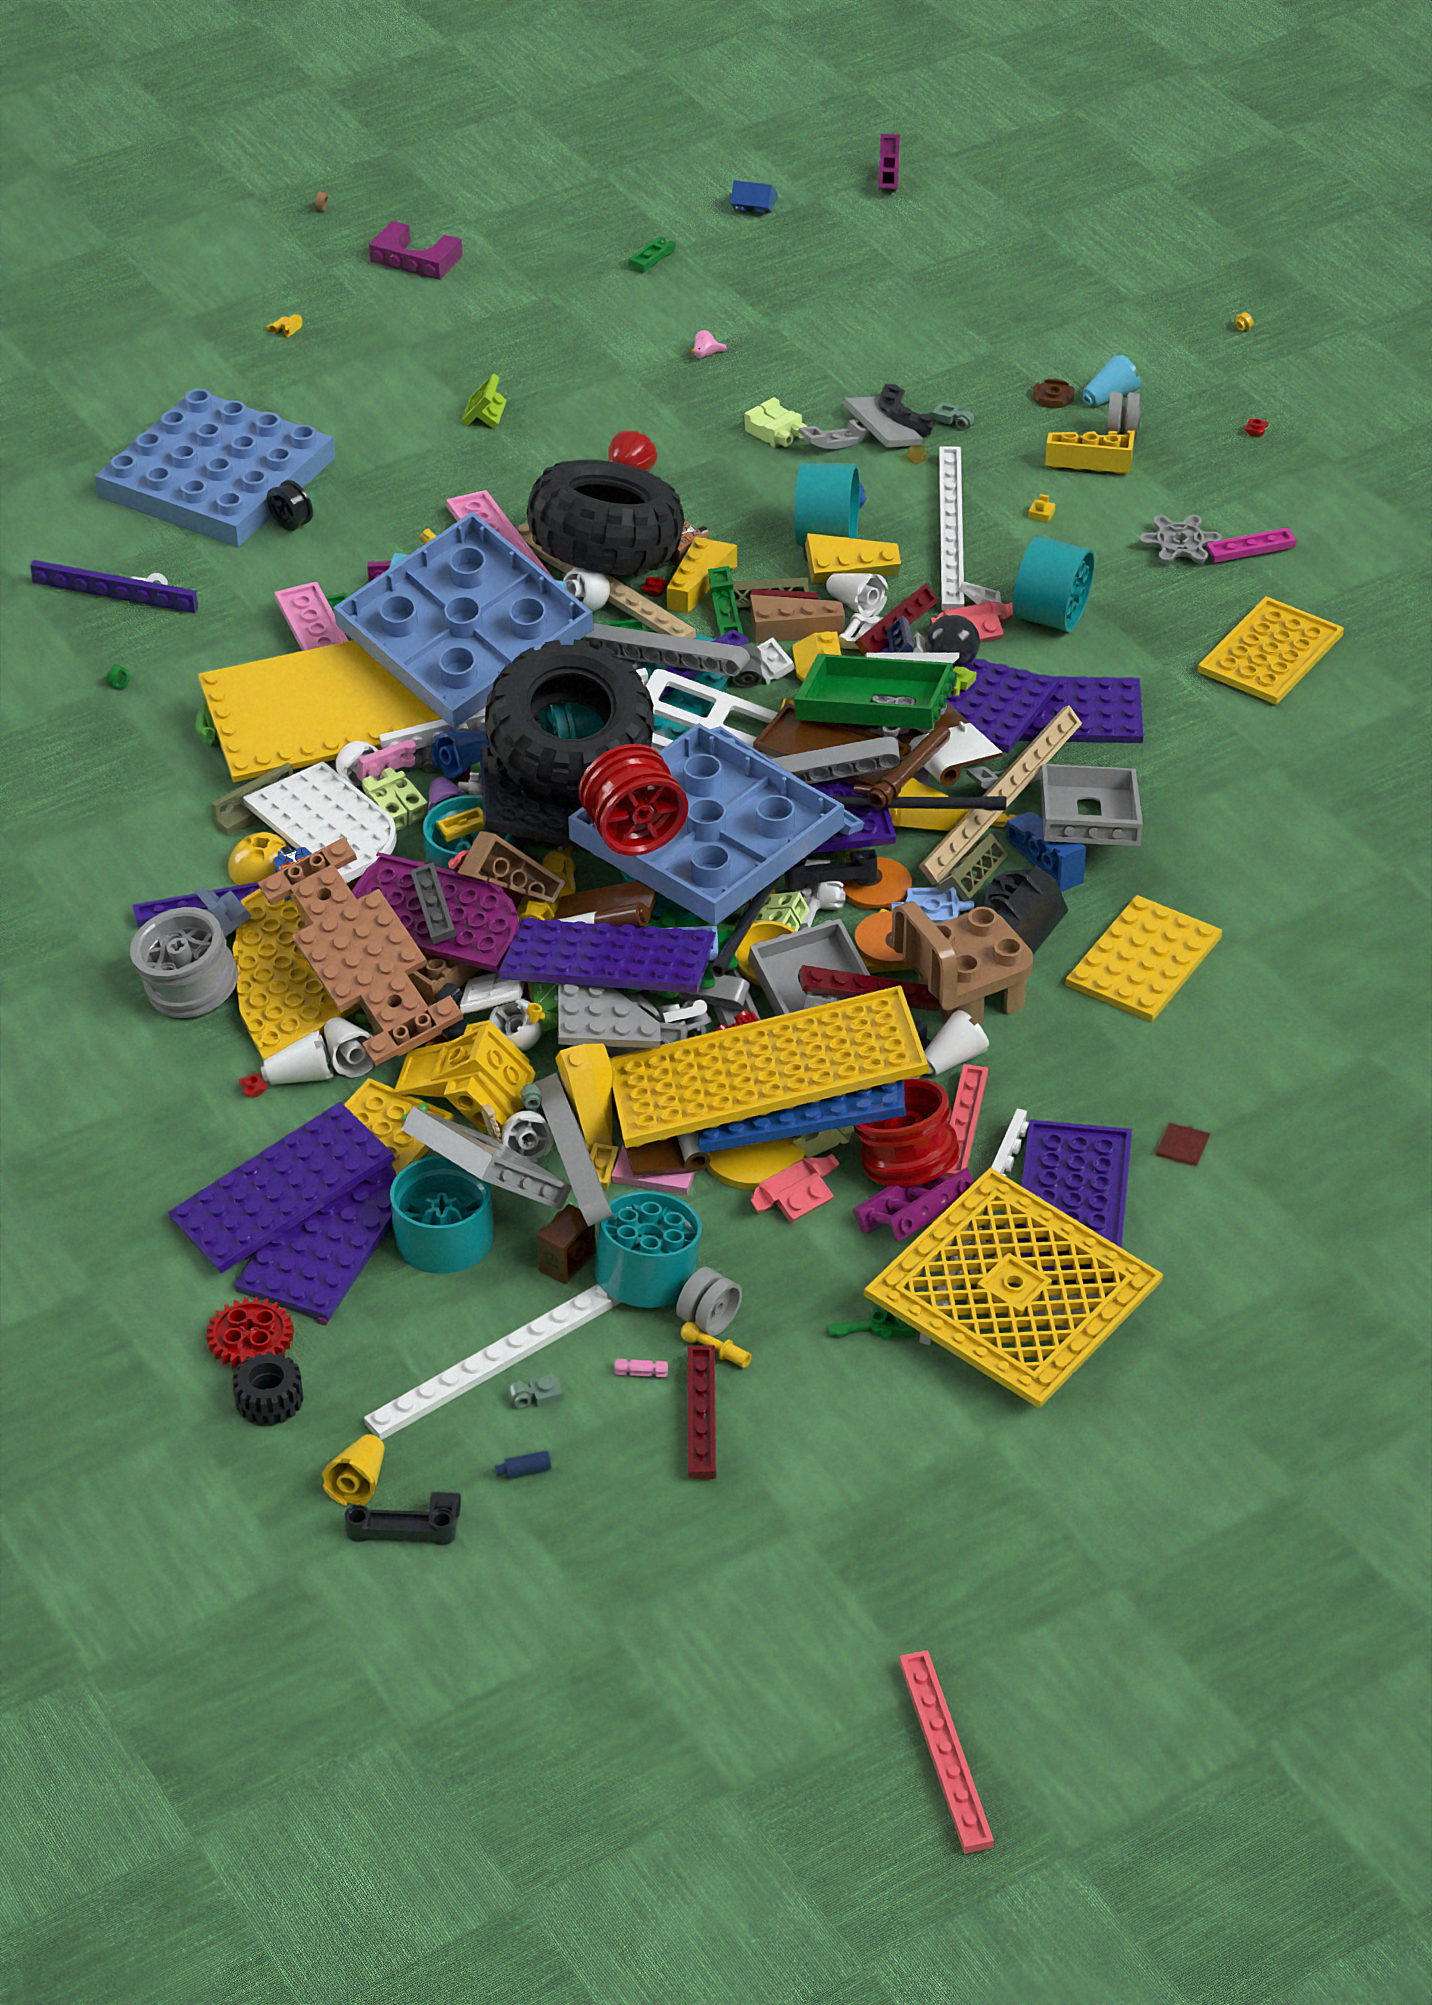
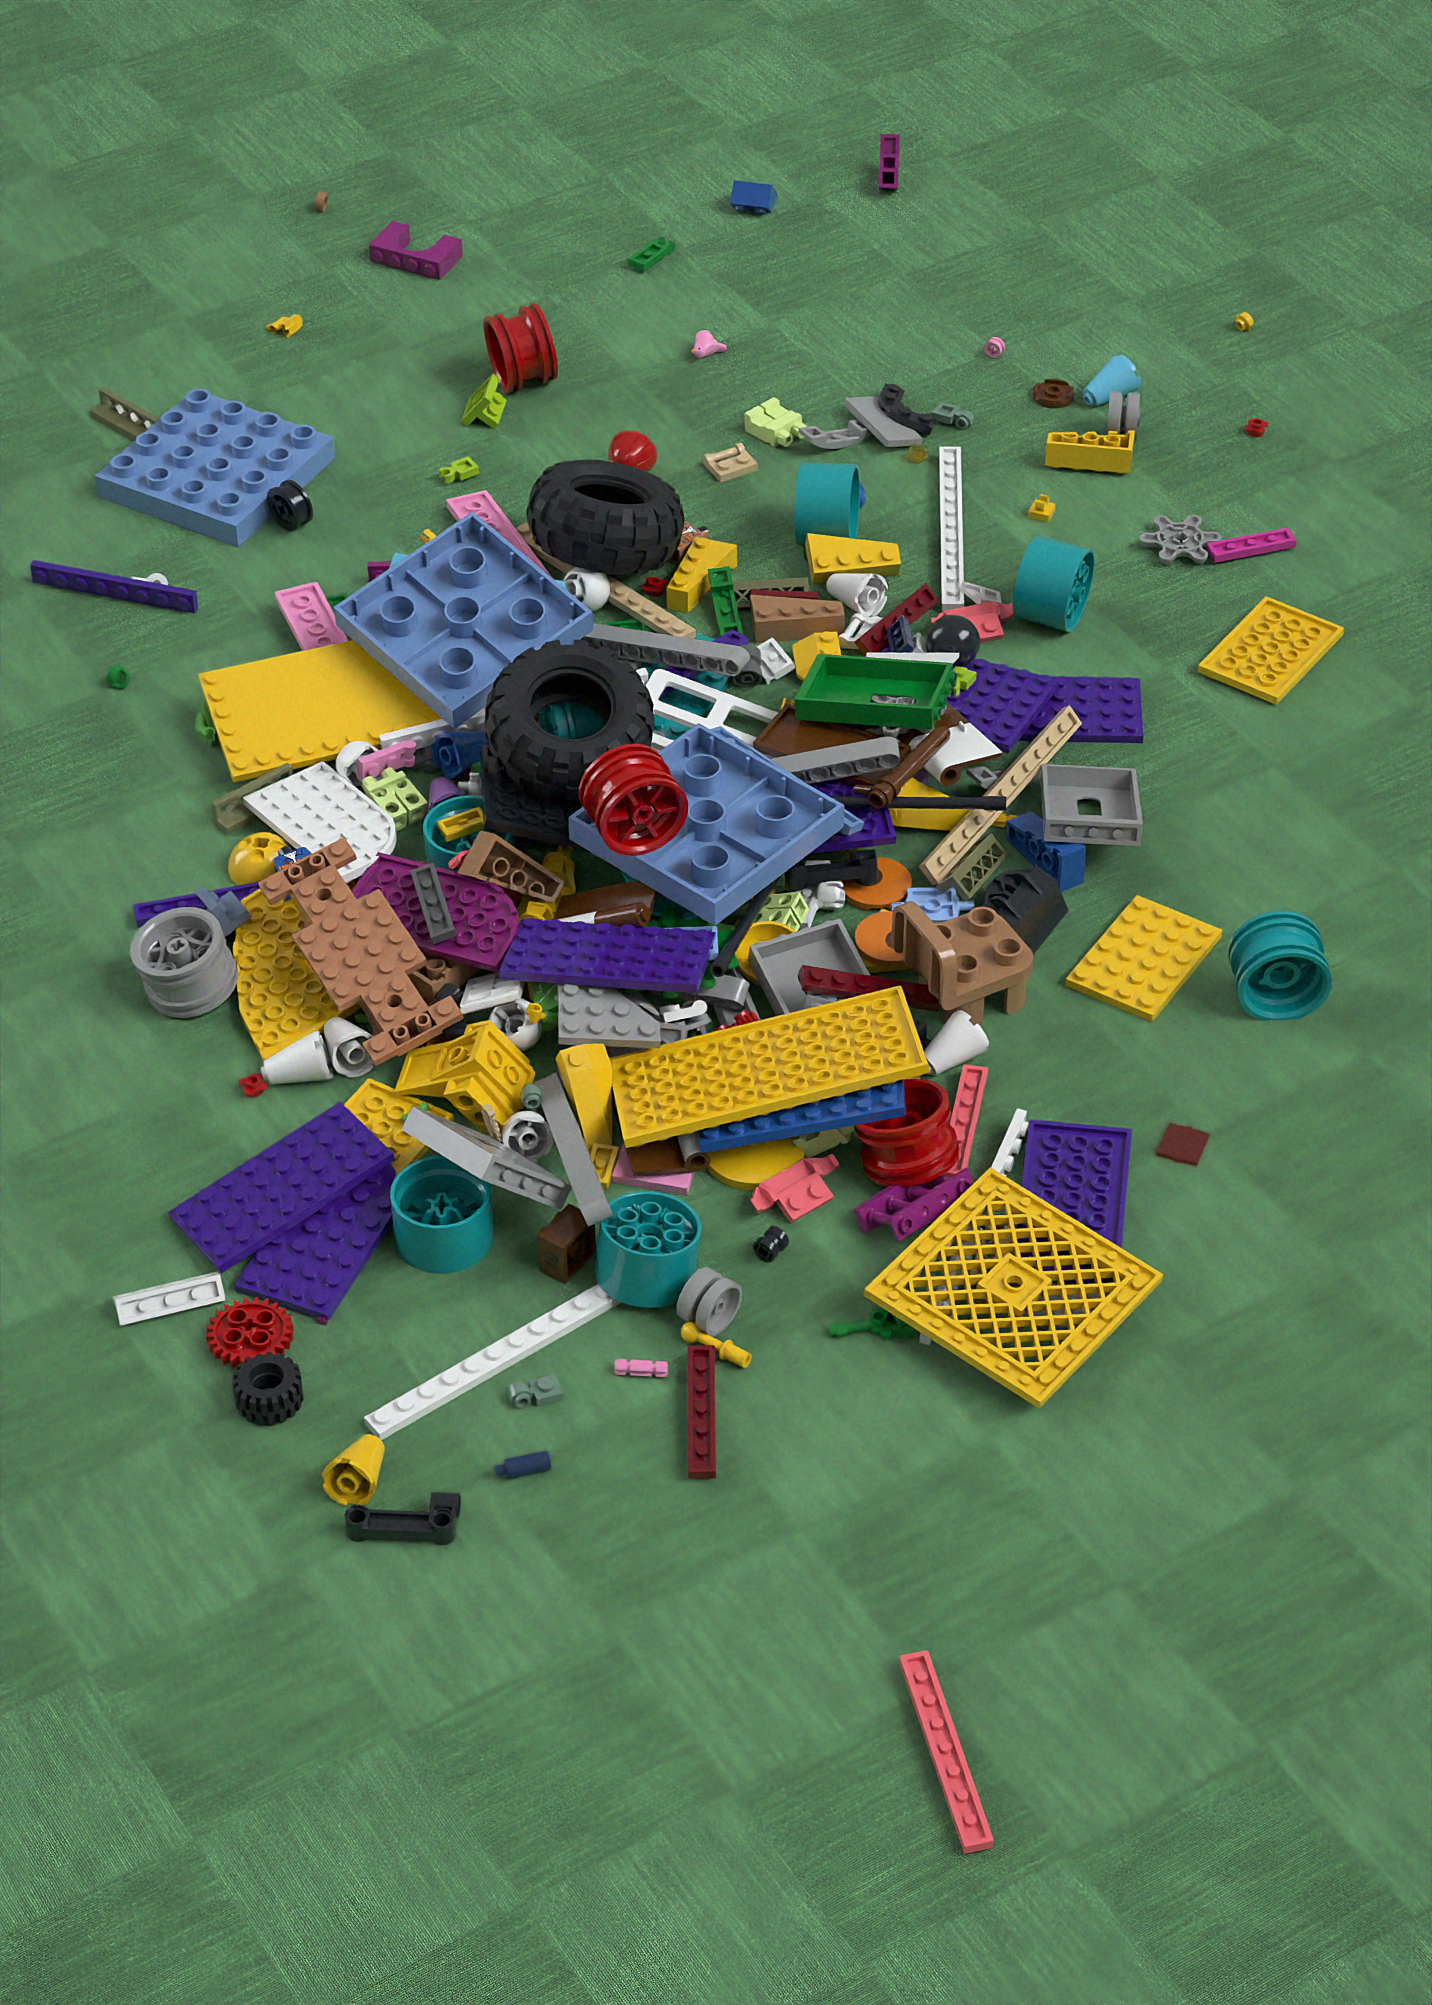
(118, 420): none -> olive fence
(169, 1298): none -> white fence
(459, 469): none -> lime plate
(520, 347): none -> red wheel
(731, 467): none -> tan plate
(774, 1241): none -> black wheel
(997, 344): none -> bright pink bush
(1279, 966): none -> teal wheel

